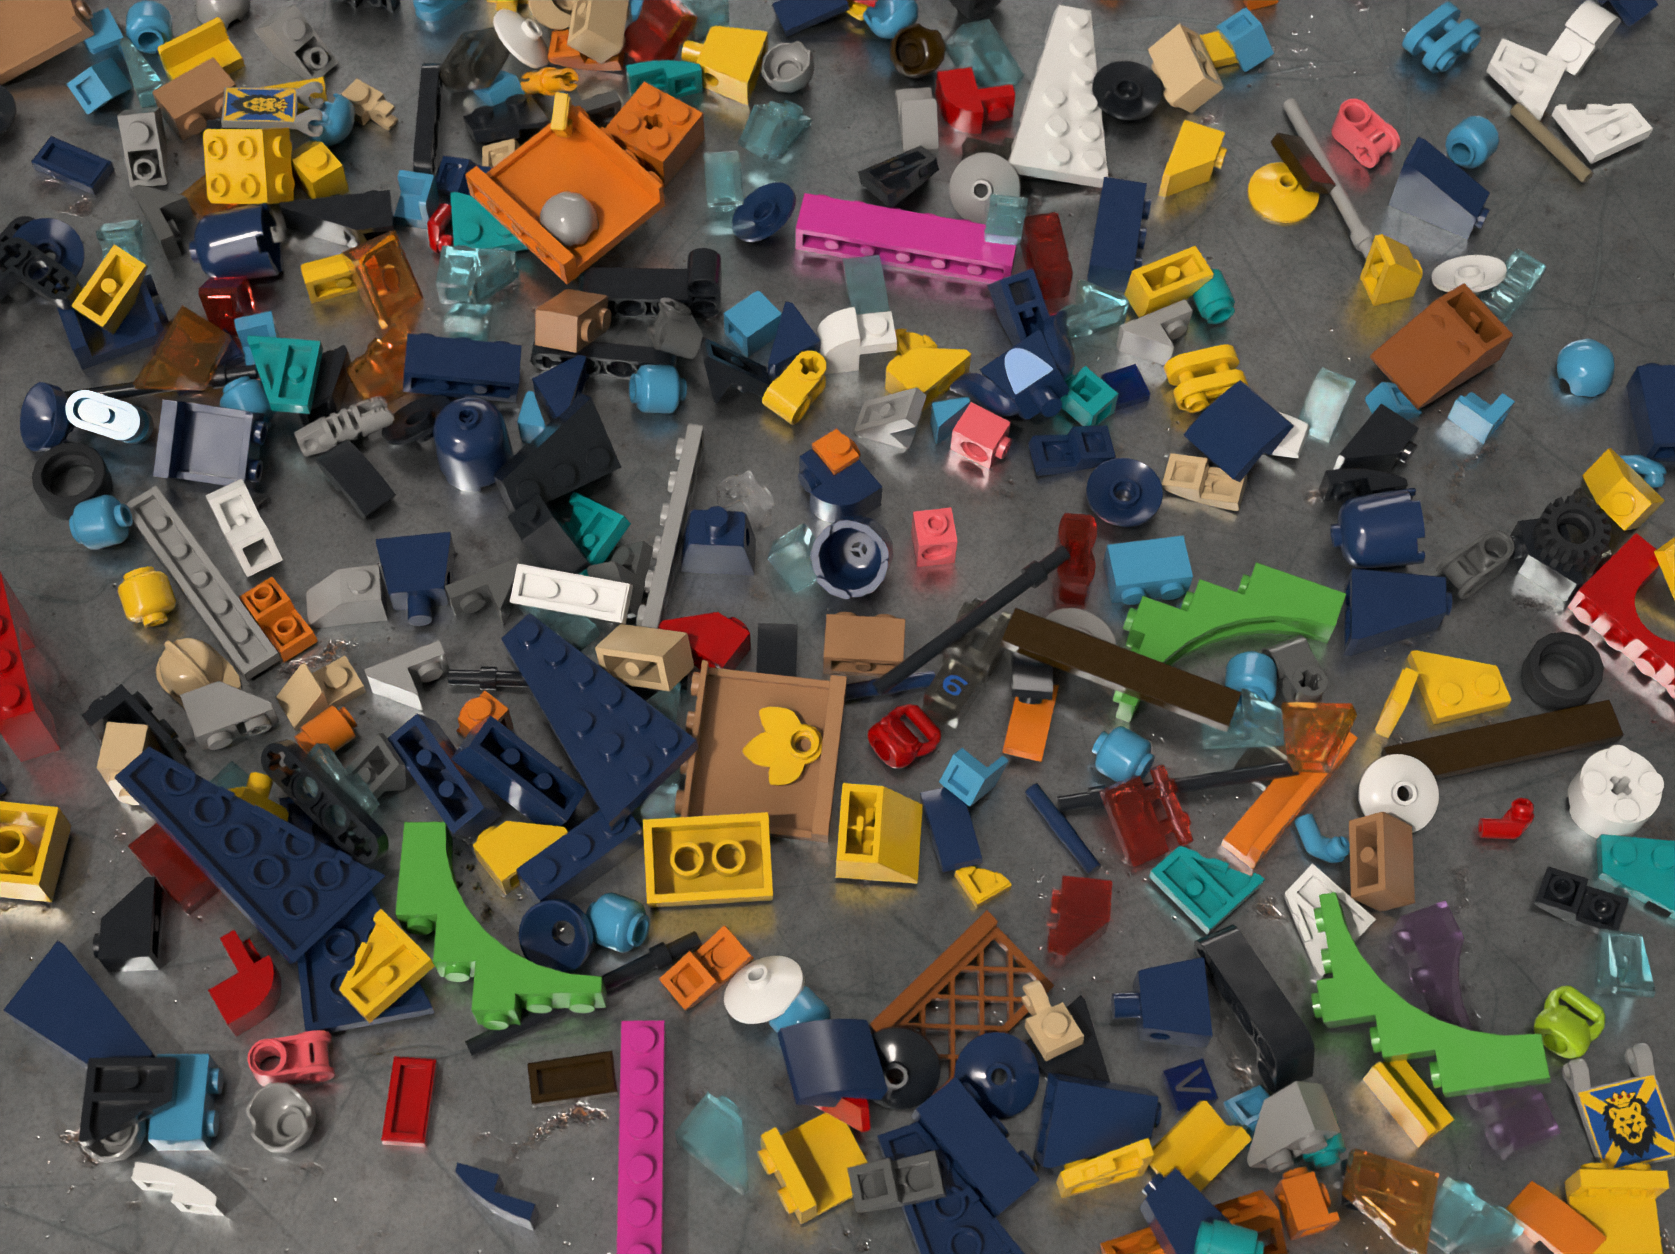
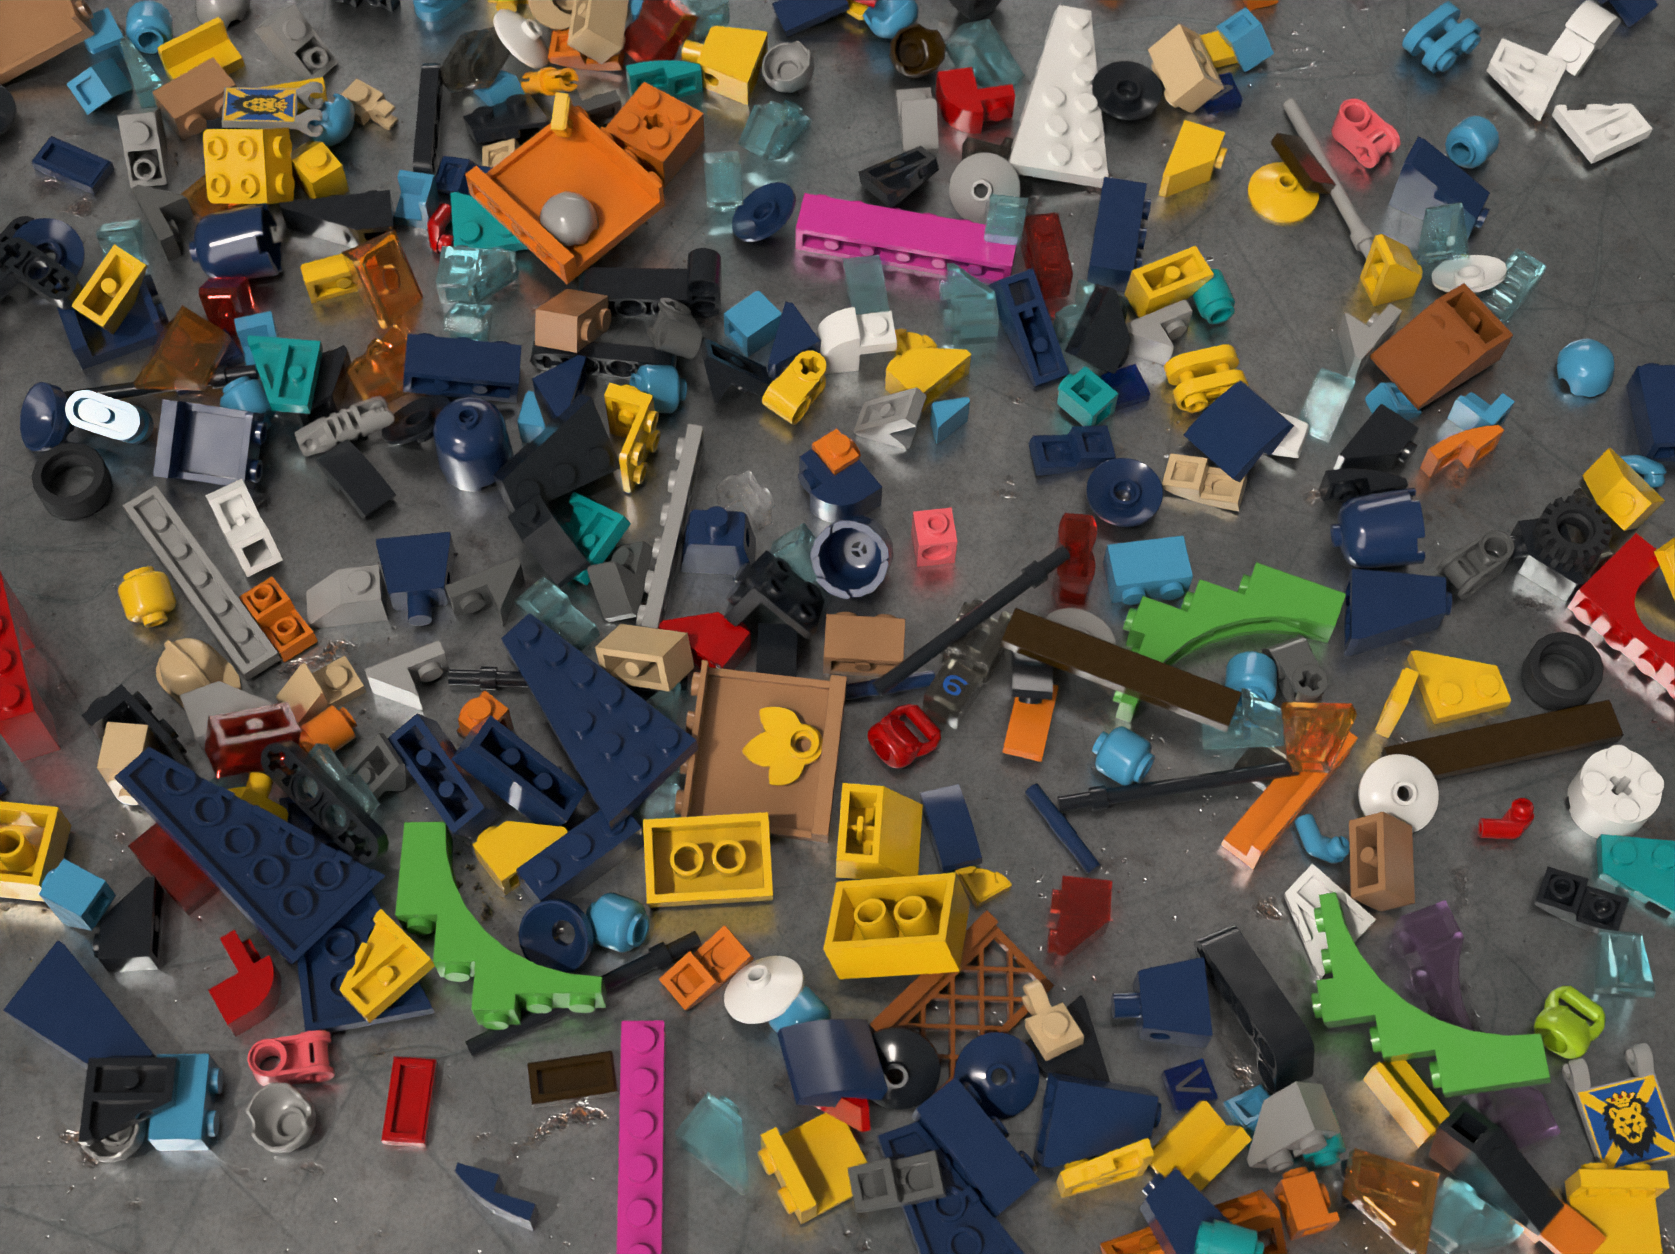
(76, 895): none -> dark azure slope
(100, 522): dark azure head -> none
(187, 1193): white slope -> none
(238, 737): none -> clear red brick
(571, 593): white tile -> none
(632, 417): none -> yellow bracket
(780, 590): none -> black bracket
(897, 926): none -> yellow brick
(970, 778): dark azure panel -> none
(971, 308): none -> clear light blue slope
(981, 436): coral brick -> none
(1027, 376): dark blue torso -> none
(1101, 332): none -> black slope
(1135, 820): clear red plate -> none
(1203, 886): teal wing -> none
(1227, 98): none -> clear blue tile
(1362, 339): none -> light grey slope
(1443, 235): none -> clear light blue slope
(1465, 446): none -> orange slope
(1494, 1167): none -> black slope
(1551, 142): dark tan bar -> none

